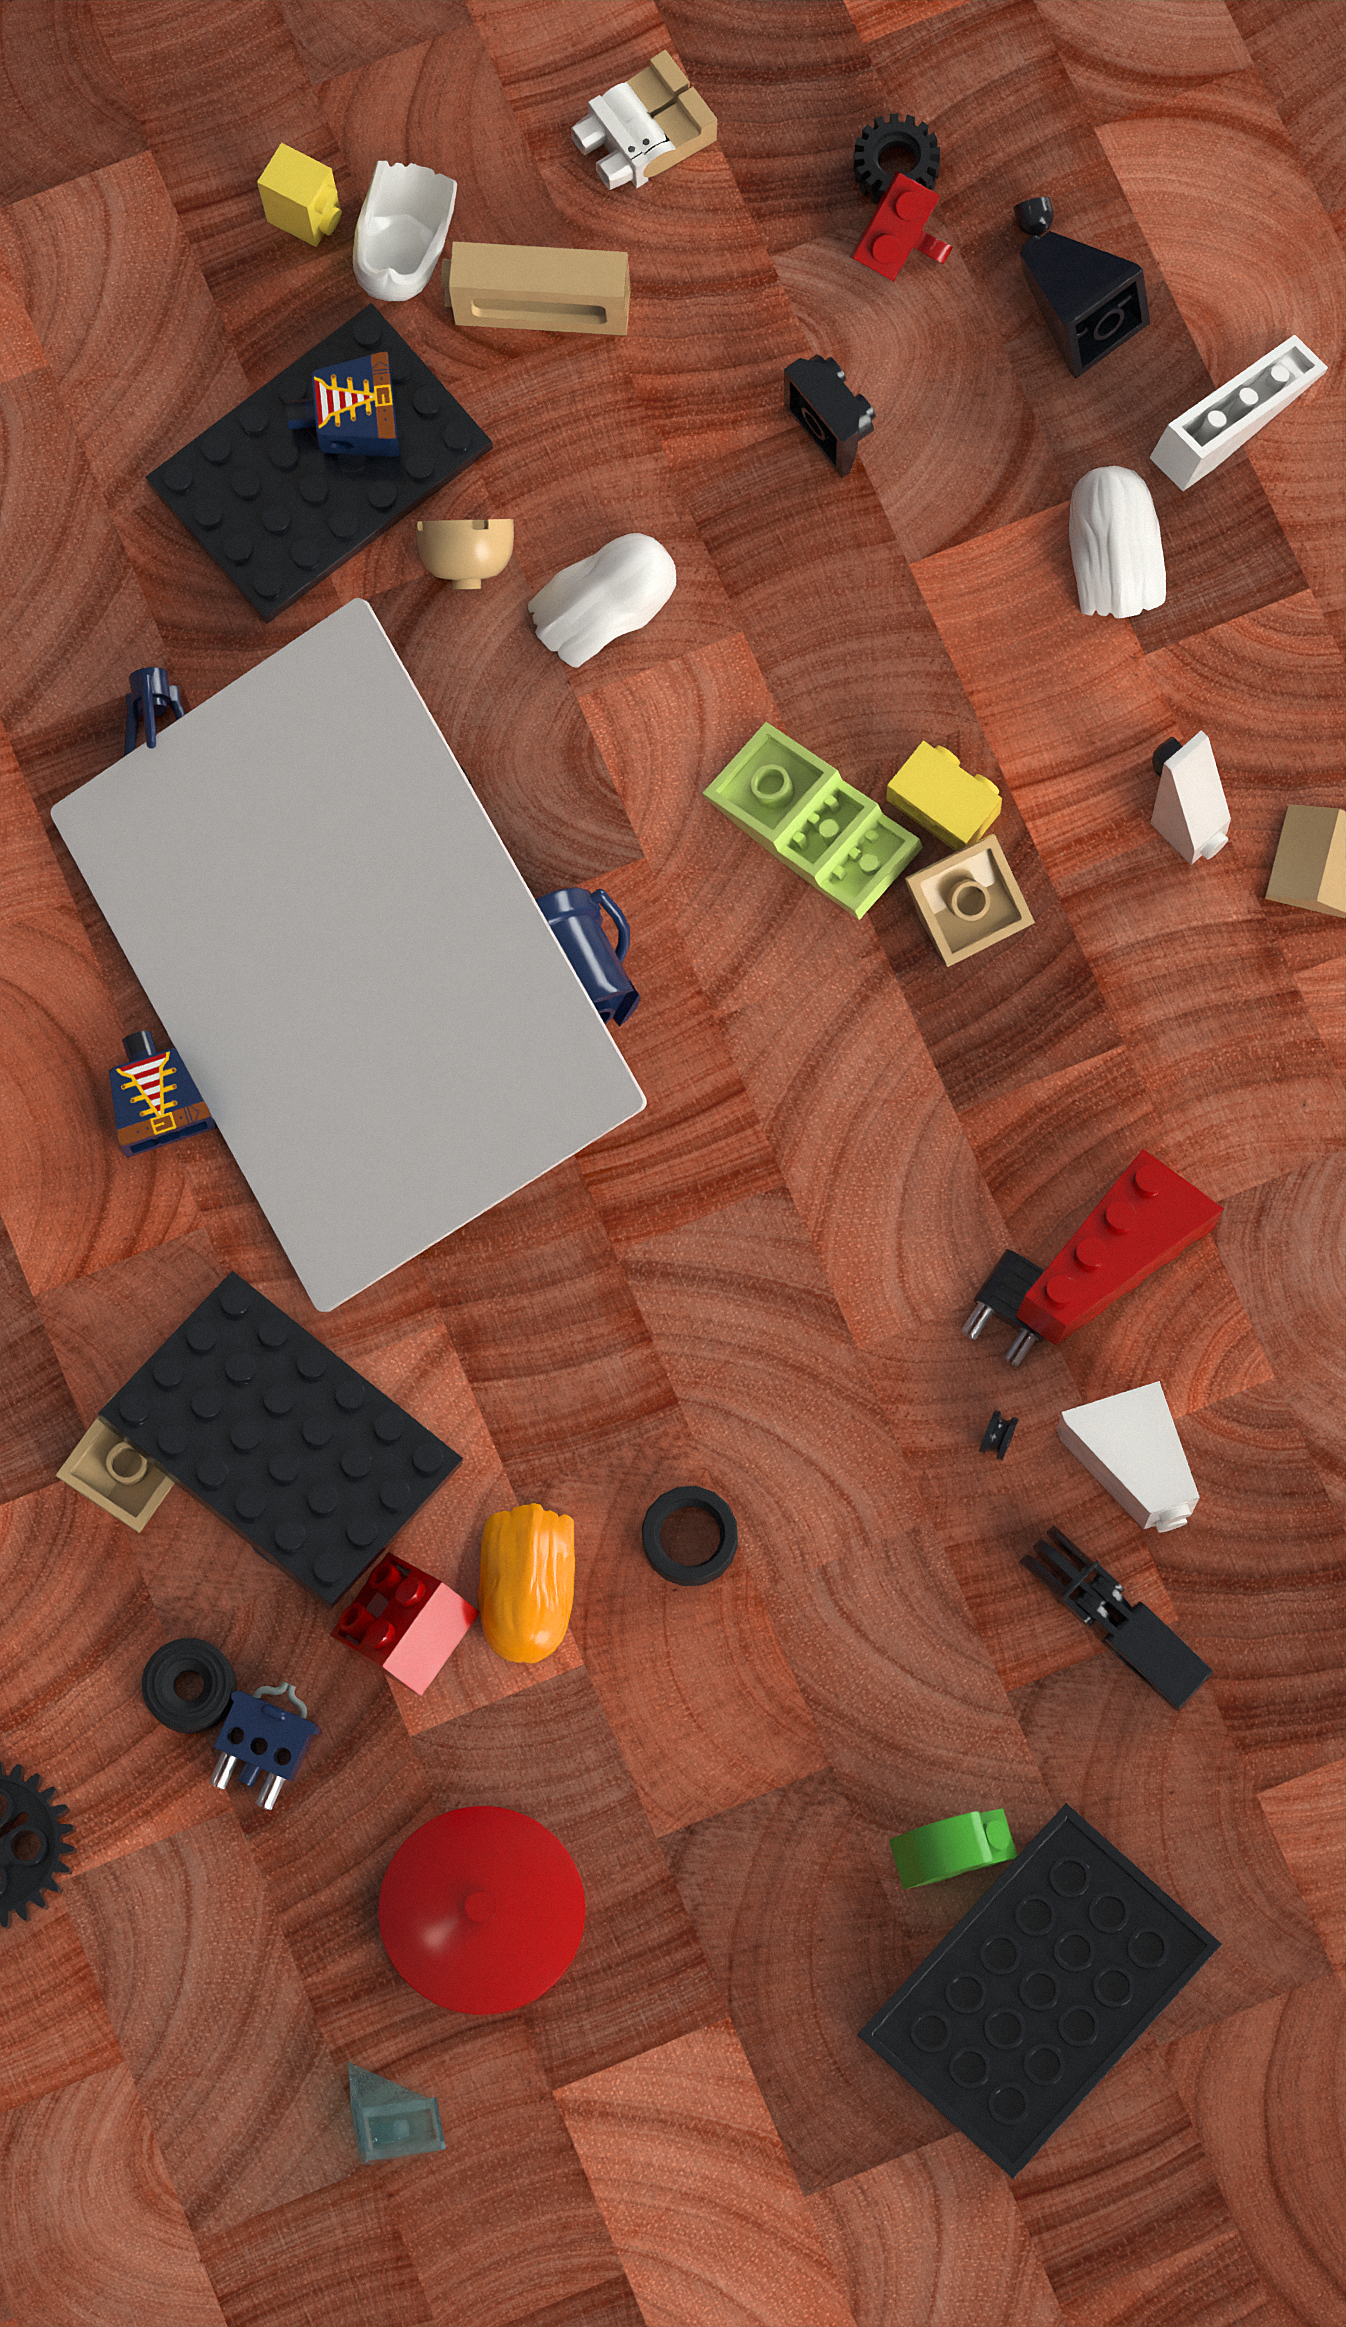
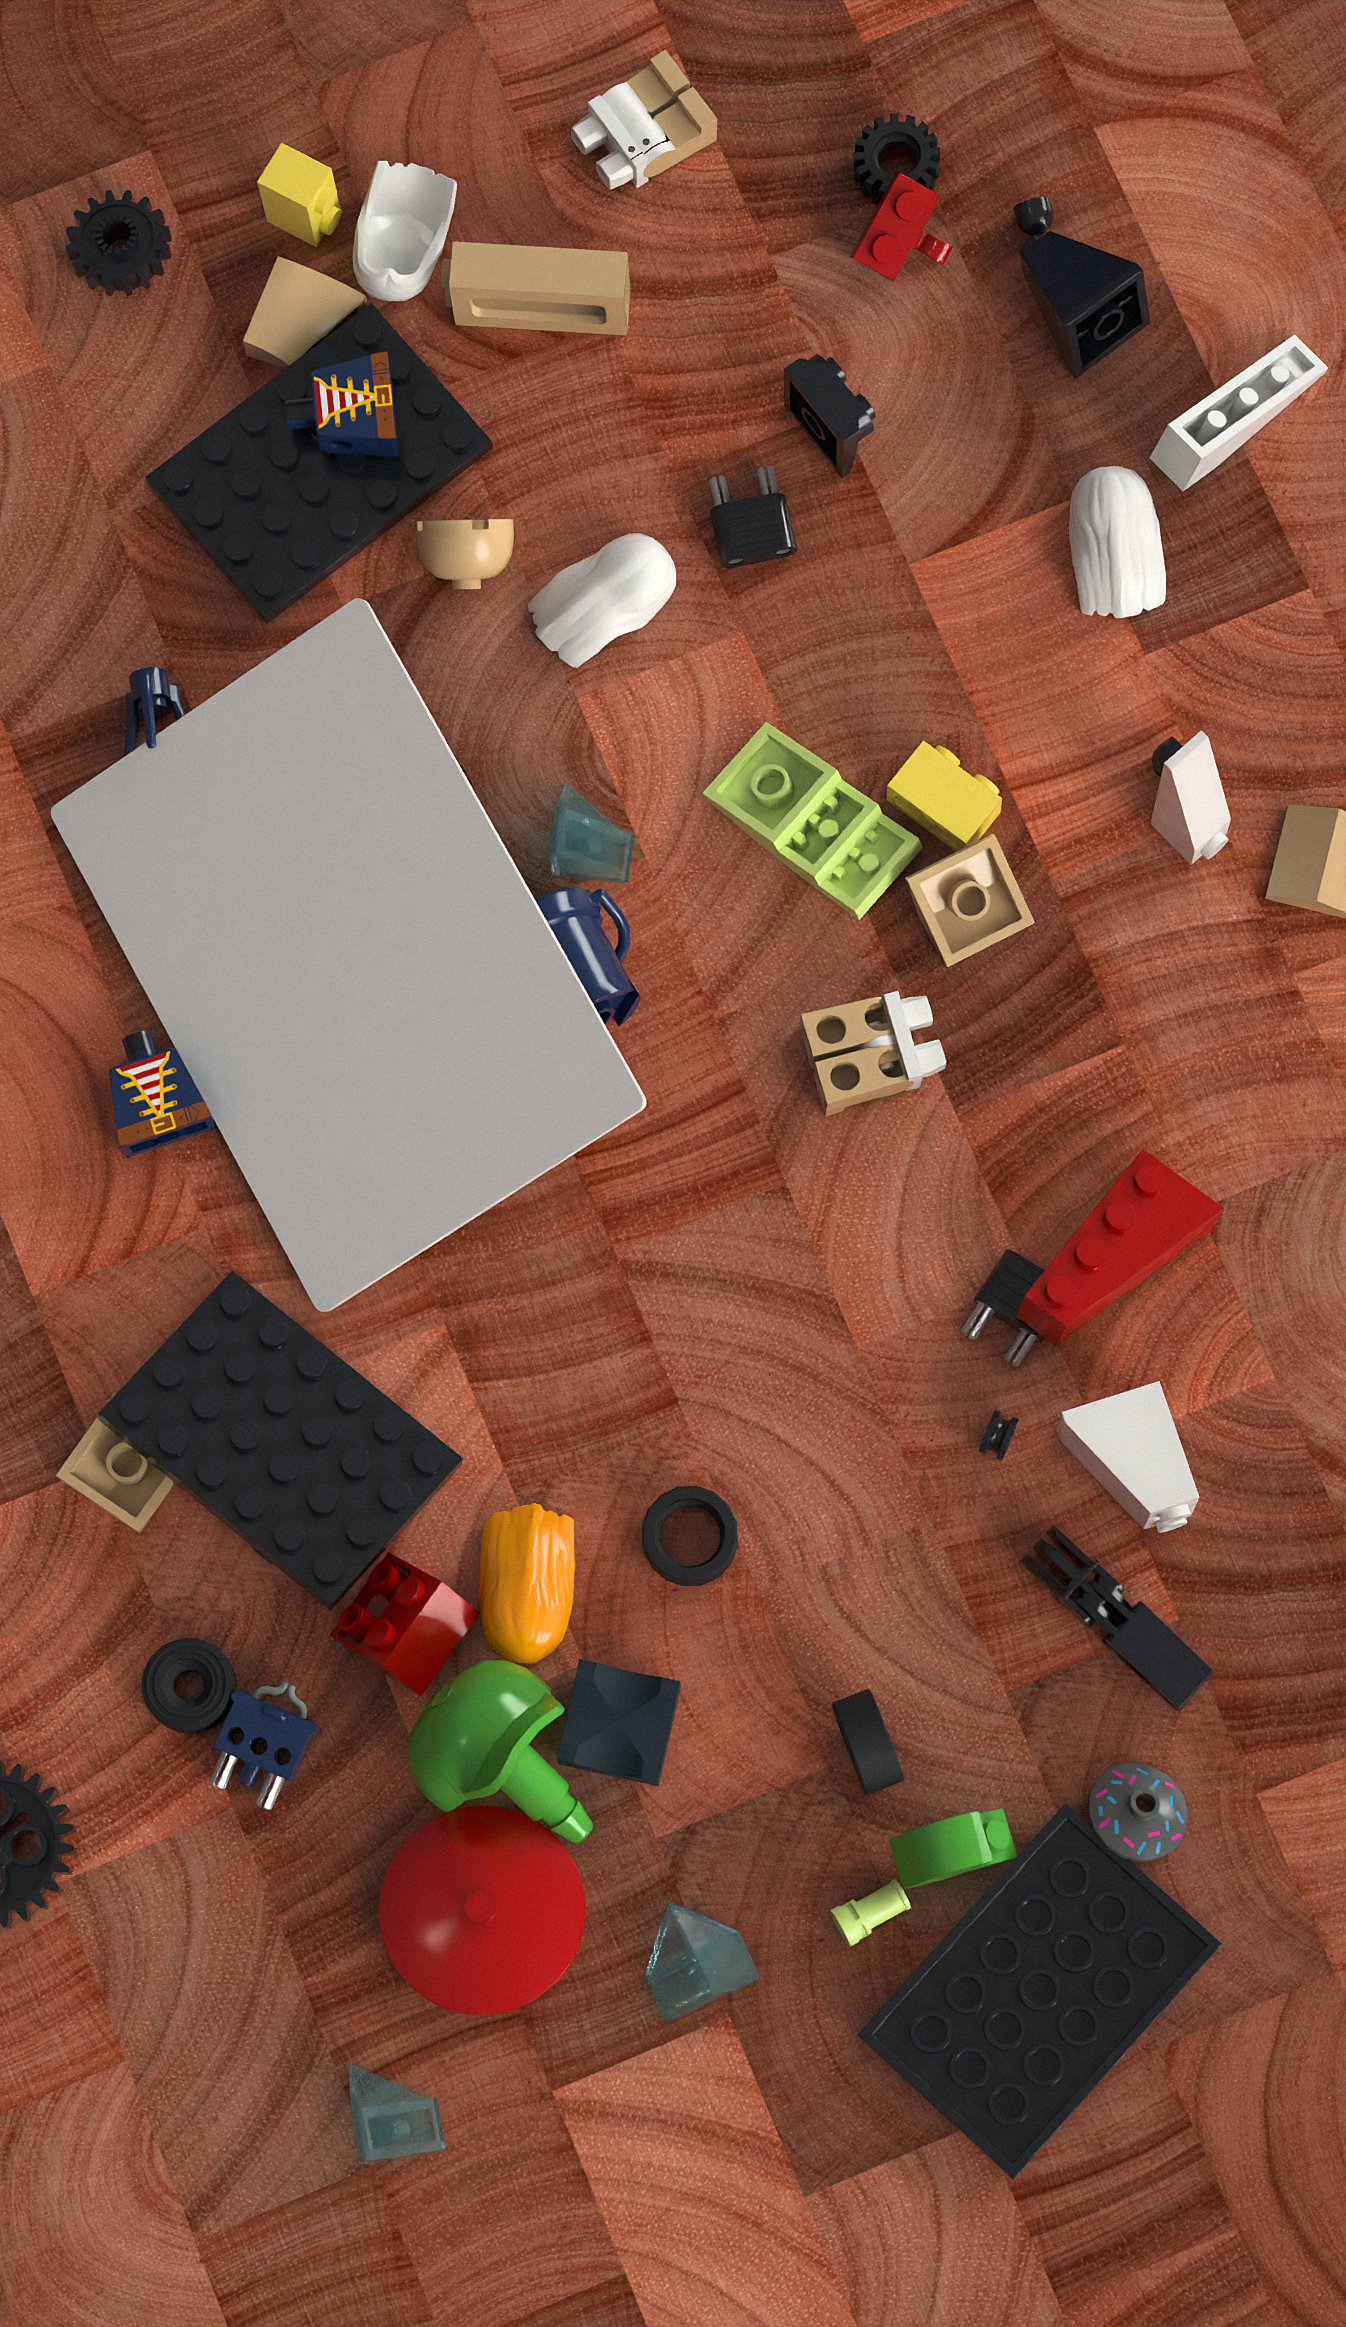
(112, 221): none -> black gear
(297, 313): none -> tan slope
(478, 1740): none -> bright green piece
(587, 842): none -> clear light blue slope
(619, 1722): none -> black brick
(696, 1962): none -> clear light blue slope
(752, 527): none -> black piece
(858, 1918): none -> yellowish green pin
(867, 1741): none -> black tyre
(868, 1049): none -> tan hips
(1127, 1829): none -> dark grey dish

